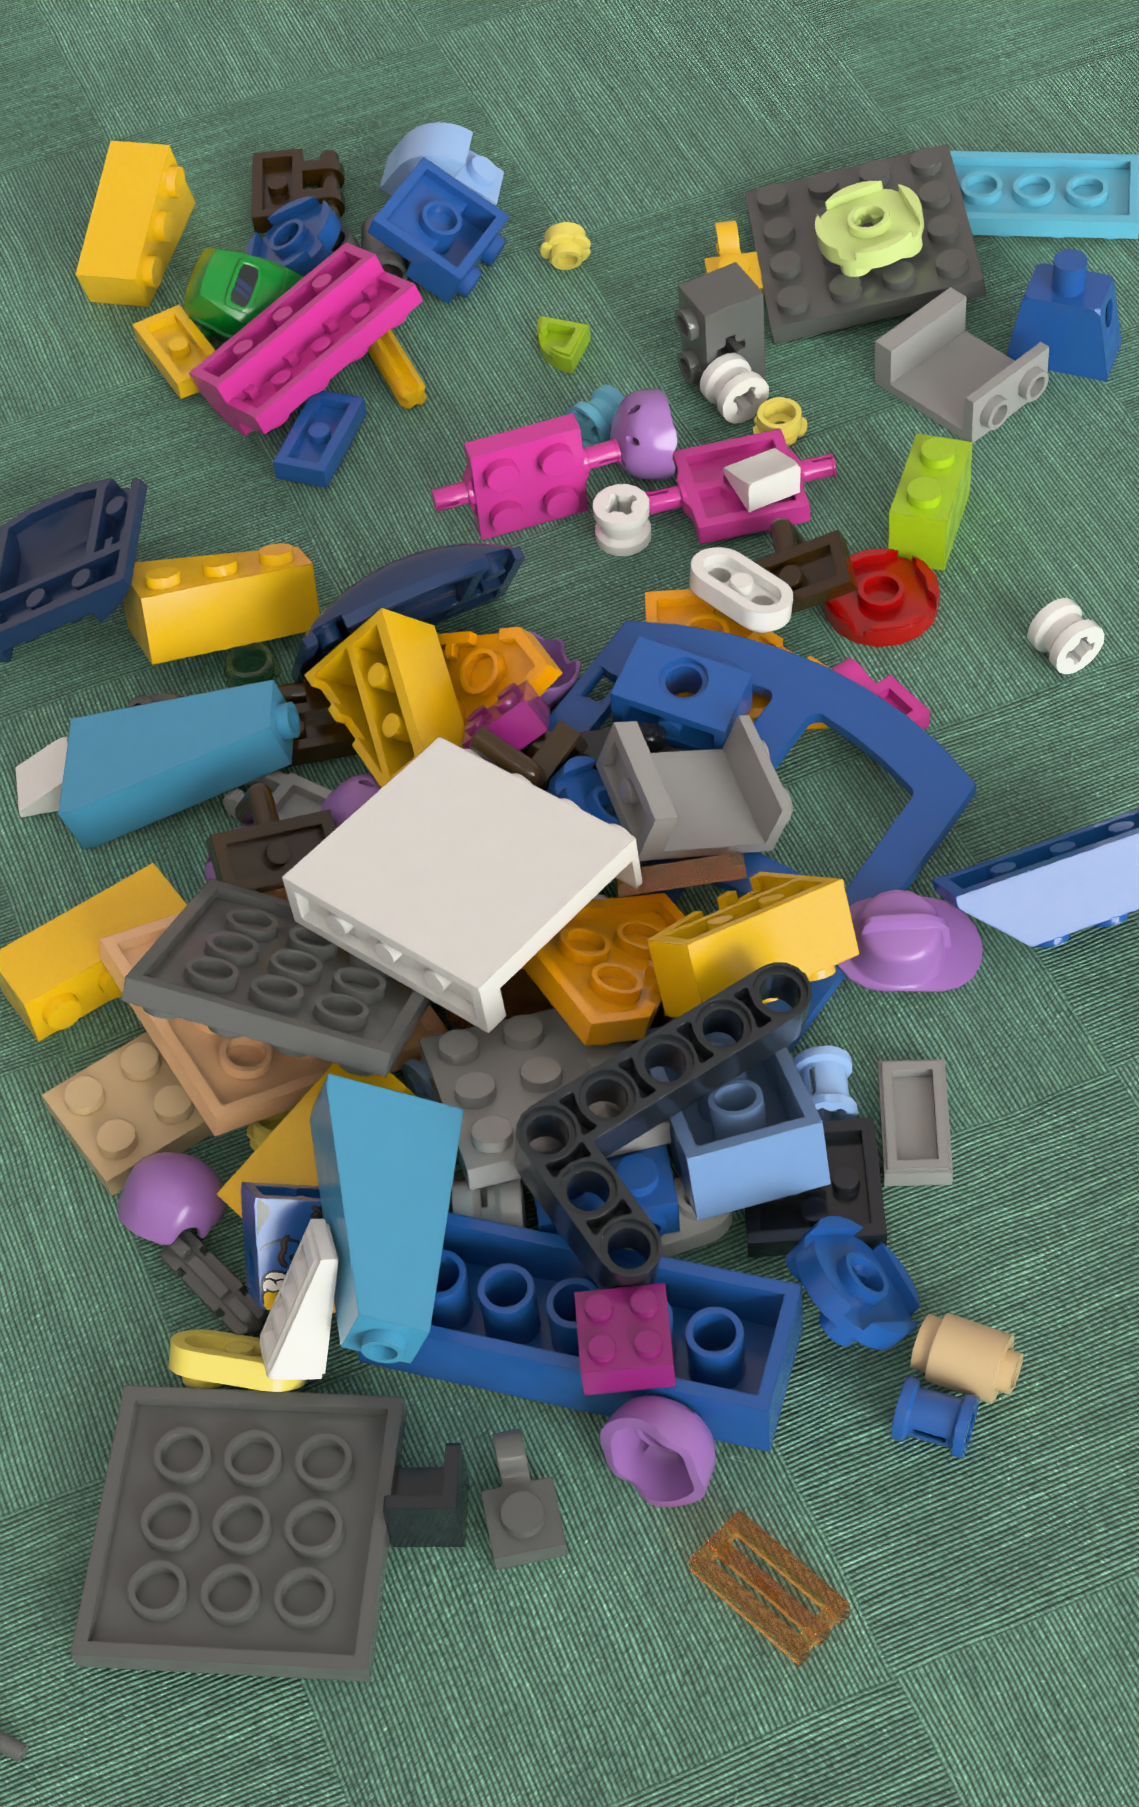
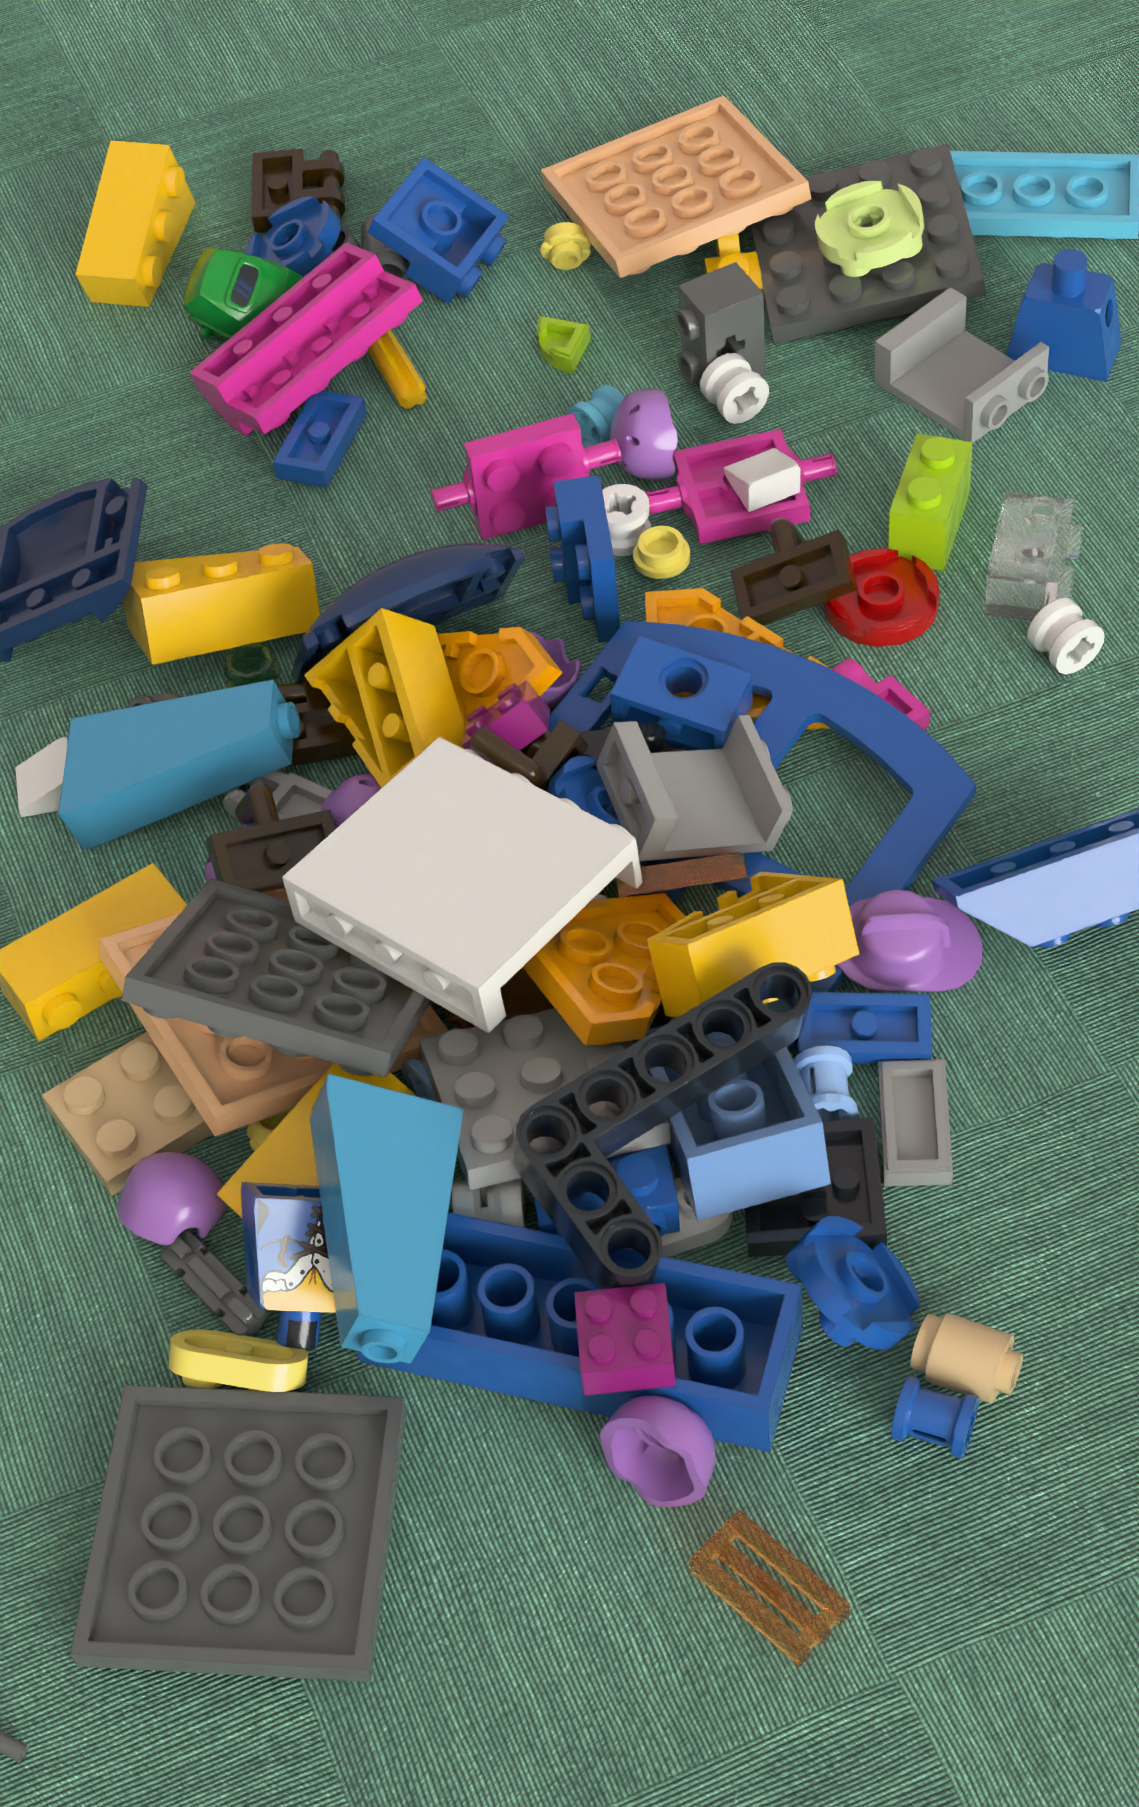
(173, 347): yellow plate -> none
(300, 1319): white slope -> none
(430, 1503): black panel -> none
(448, 149): light blue brick -> none
(522, 1513): dark grey plate -> none
(585, 551): none -> blue plate
(661, 552): none -> light yellow plate
(675, 186): none -> light nougat plate
(741, 589): white plate -> none
(781, 414): light yellow plate -> none
(869, 1025): none -> blue plate
(1031, 555): none -> clear brick

